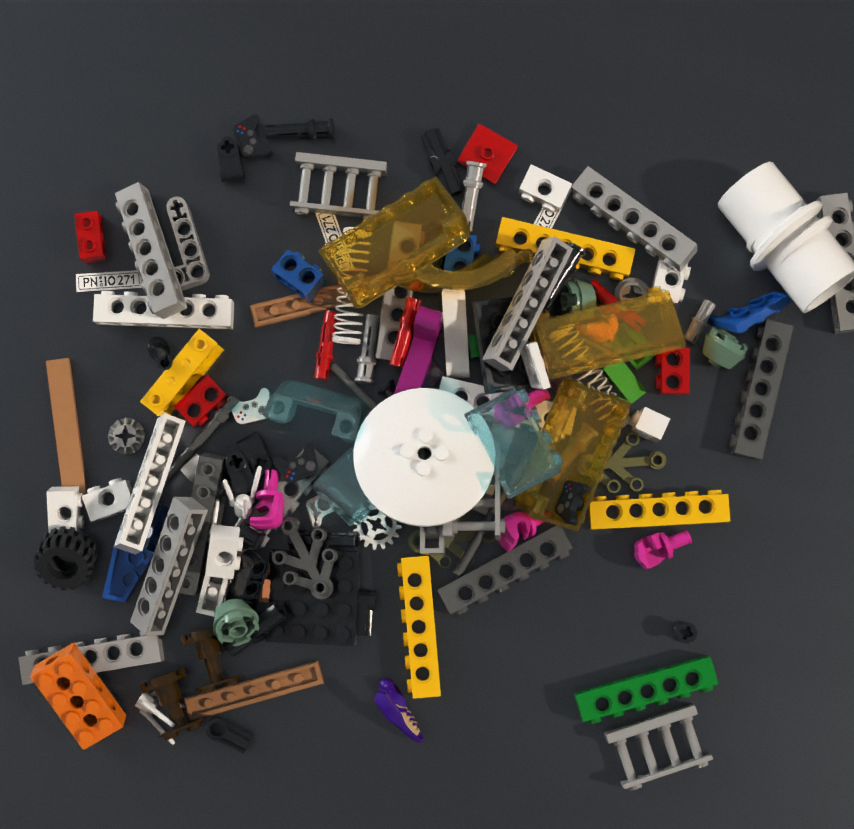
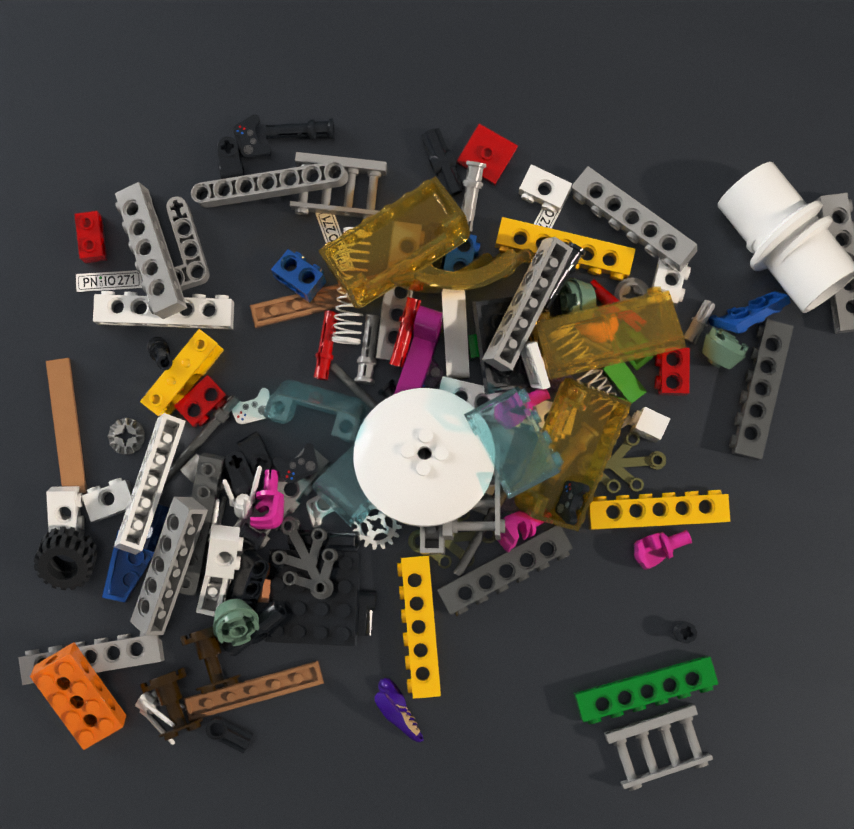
(260, 180): none -> light grey beam

